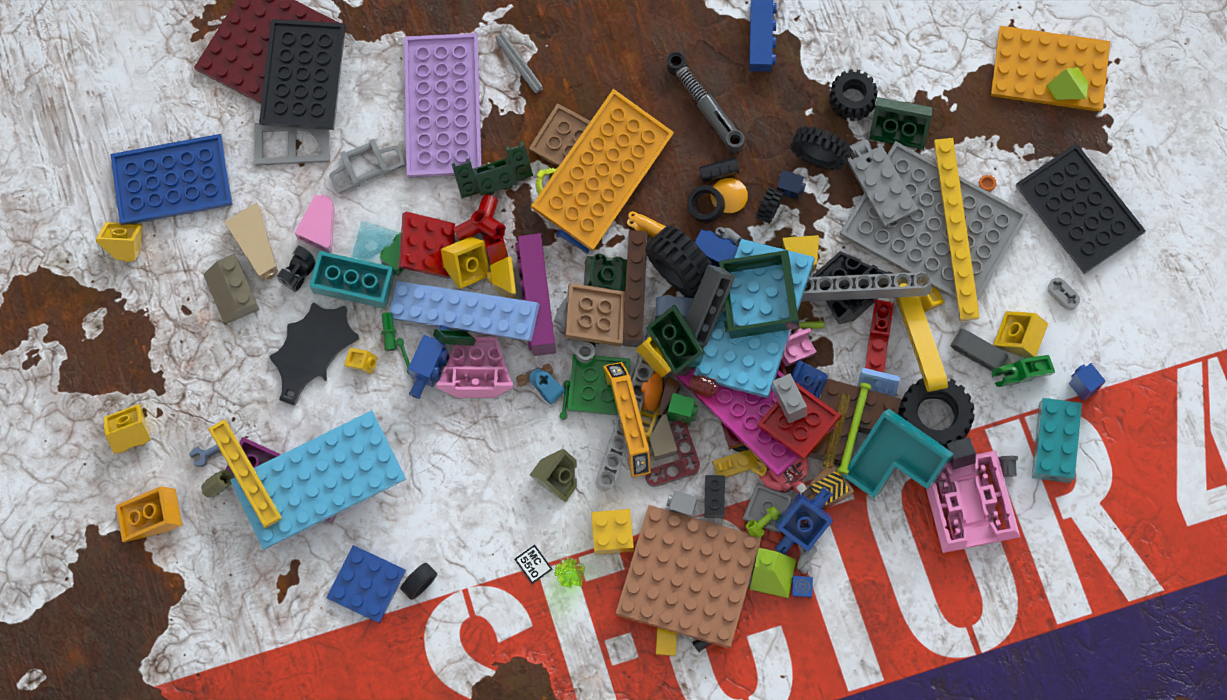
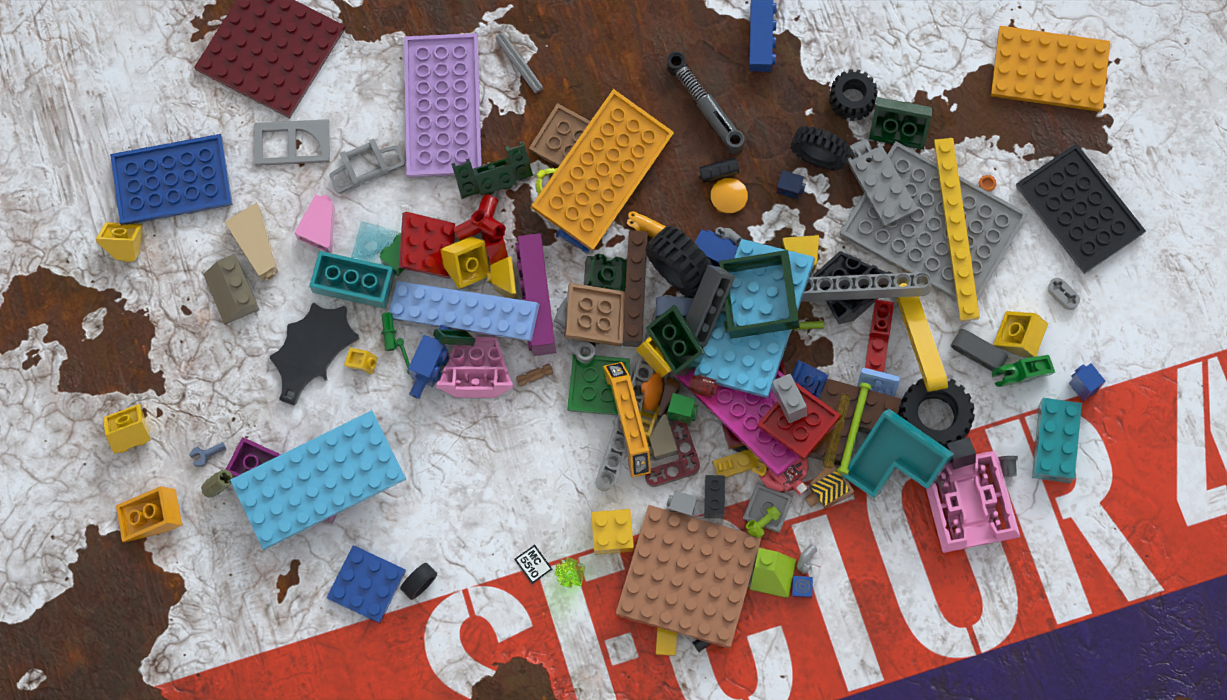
(245, 473): yellow tile -> none
(299, 268): black piece -> none
(302, 74): black plate -> none
(548, 386): dark azure piece -> none
(557, 474): olive slope -> none
(563, 415): green hinge -> none
(693, 197): black tyre -> none
(769, 205): black tyre -> none
(798, 347): bright pink bracket -> none
(805, 533): blue brick -> none
(931, 300): yellow slope -> none
(1069, 85): lime slope -> none

